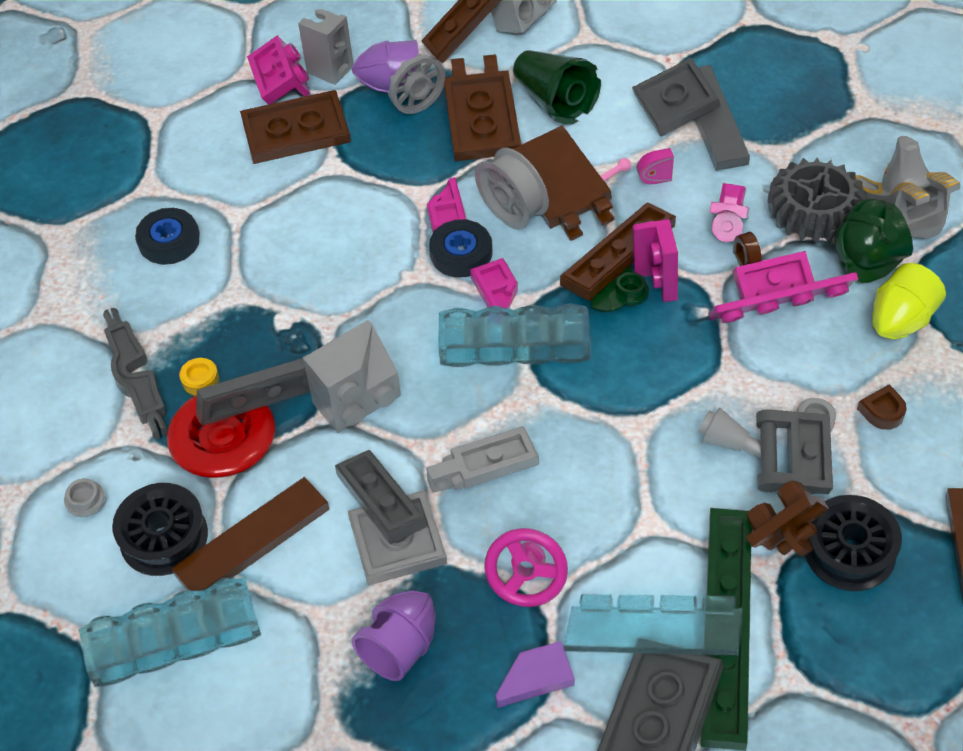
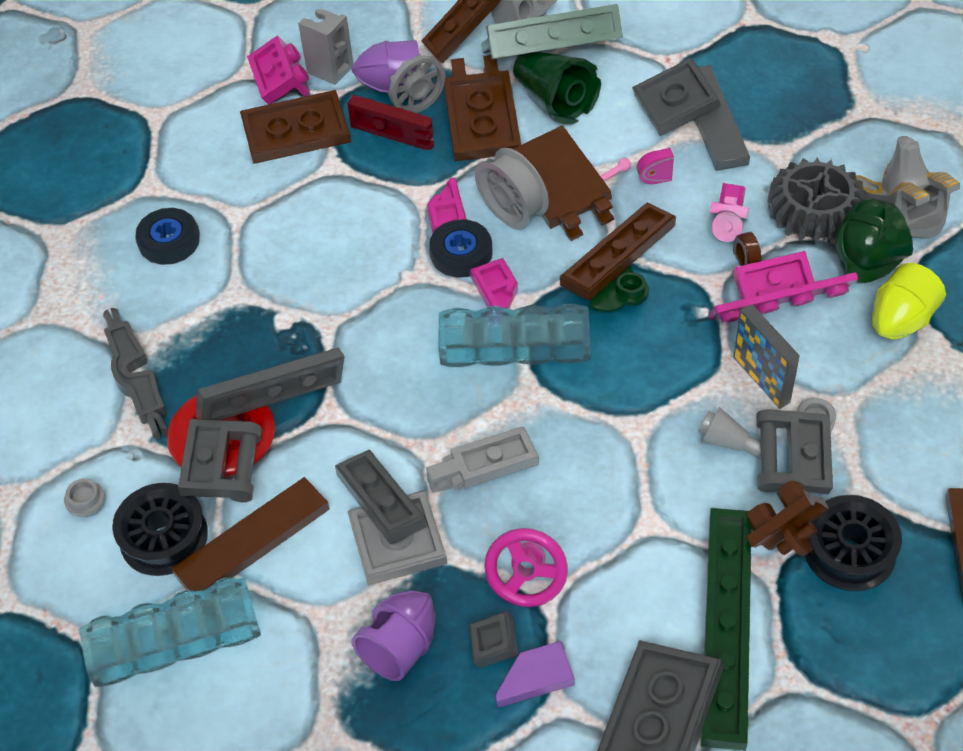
(198, 374): yellow tile -> none
(206, 459): none -> dark grey plate
(351, 377): light grey slope -> none
(391, 122): none -> dark red hinge
(493, 639): none -> dark grey tile
(553, 31): none -> sand green fence
(642, 628): clear light blue windscreen -> none
(657, 256): dark pink bracket -> none
(766, 356): none -> dark grey tile
(883, 408): reddish brown tile -> none

